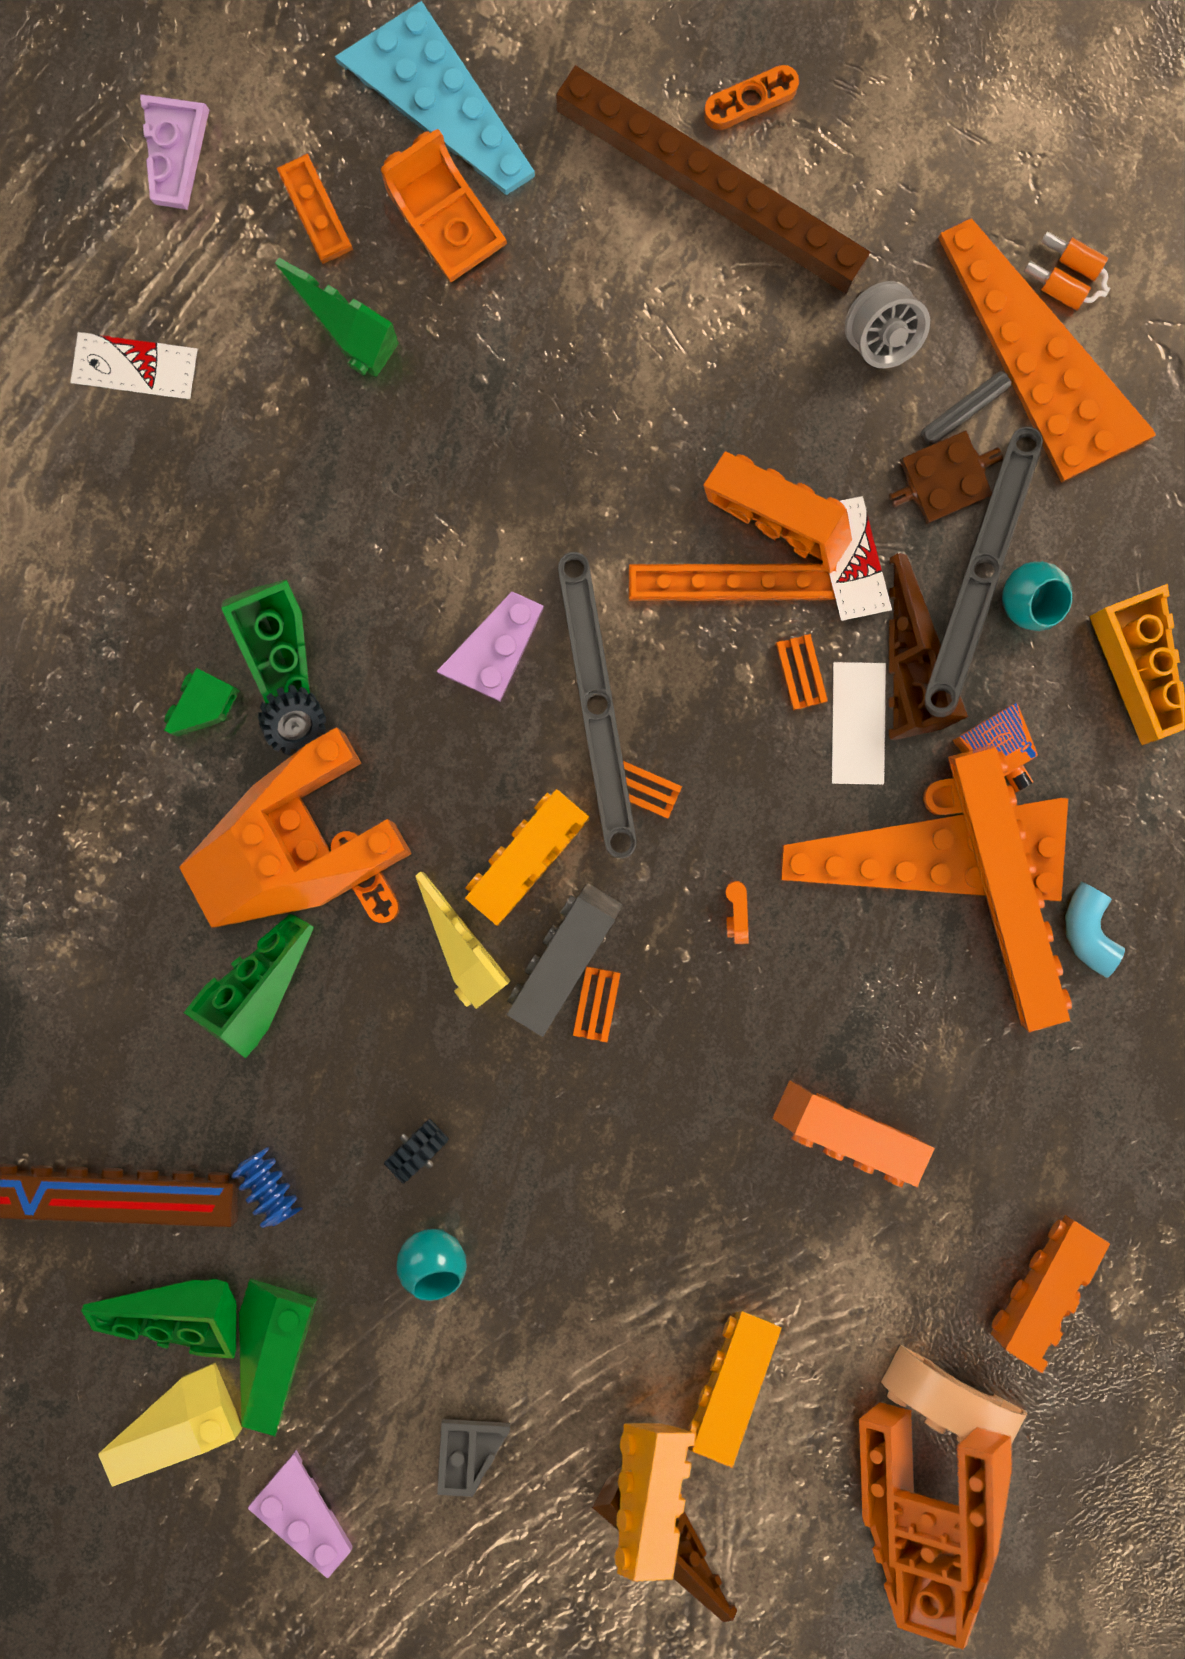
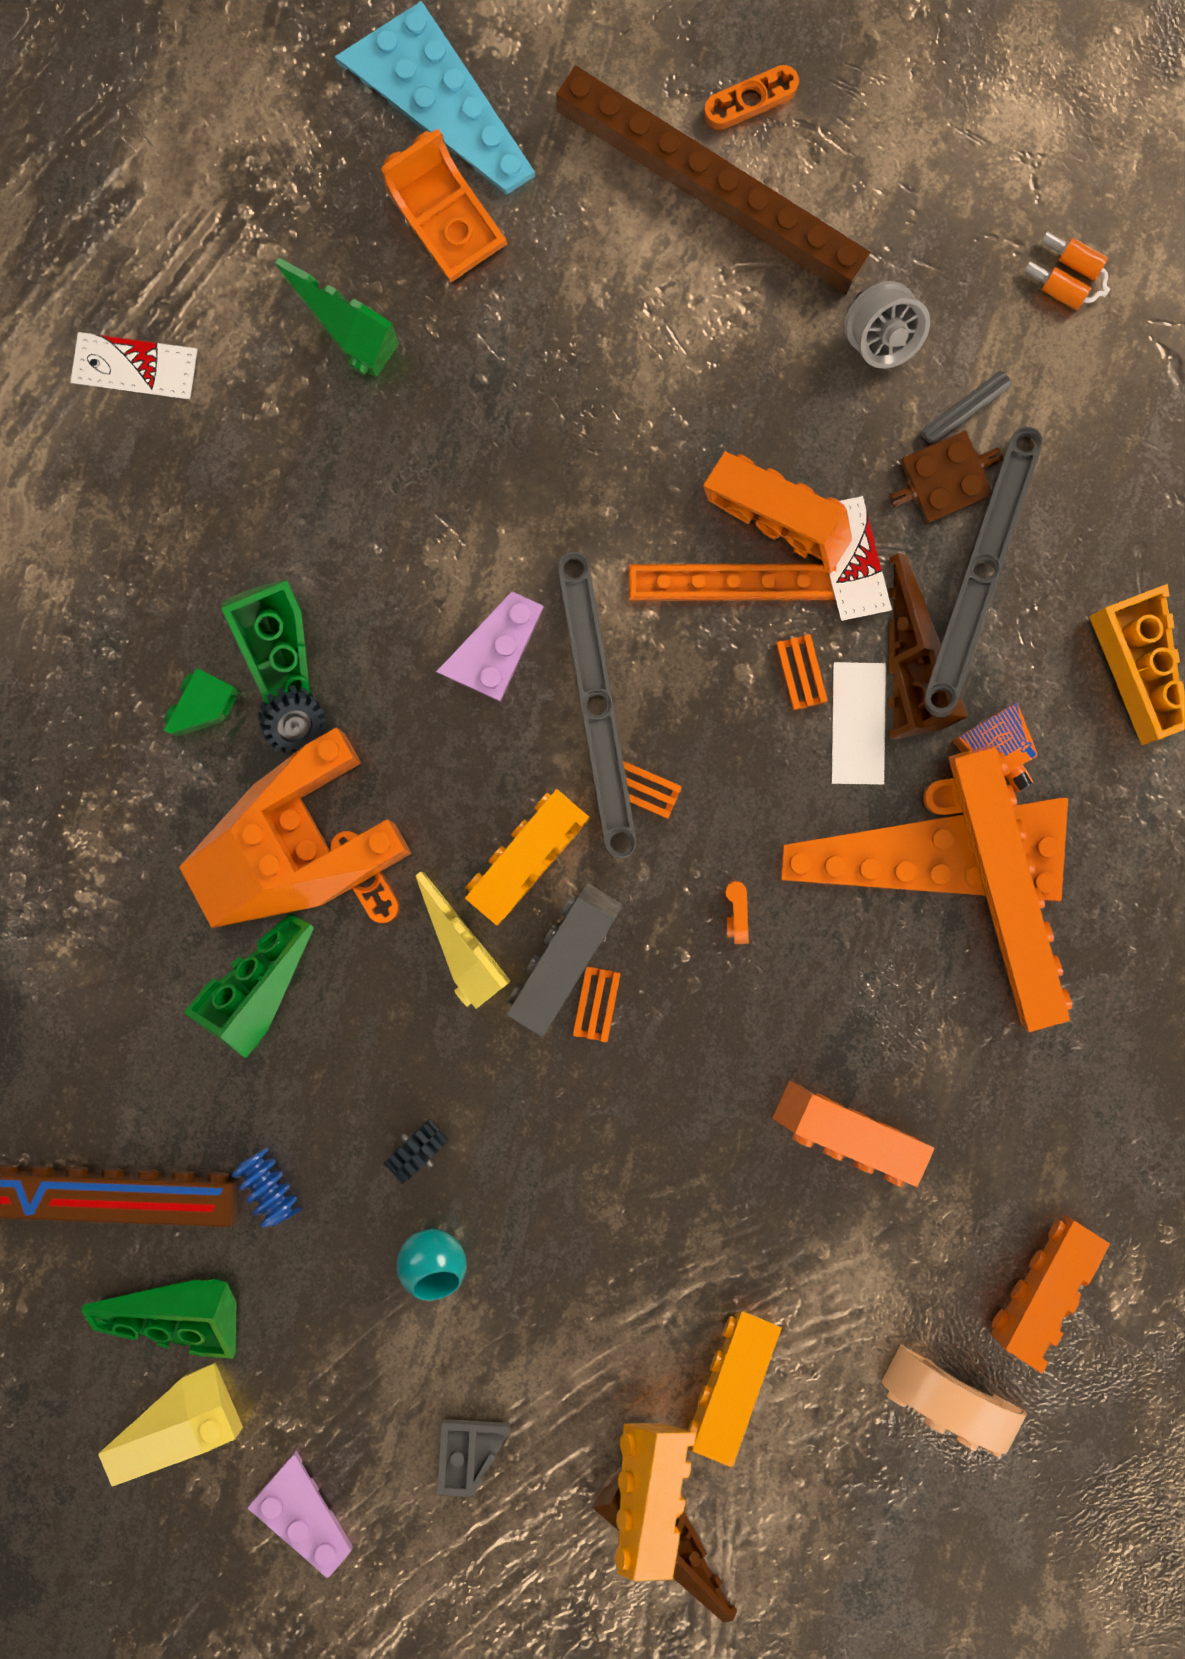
(174, 144): lavender wing -> none
(270, 1343): green wedge -> none
(314, 208): orange tile -> none
(930, 1549): orange wedge -> none
(1037, 596): teal helmet -> none
(1055, 378): orange wing -> none
(1085, 931): medium azure cylinder -> none

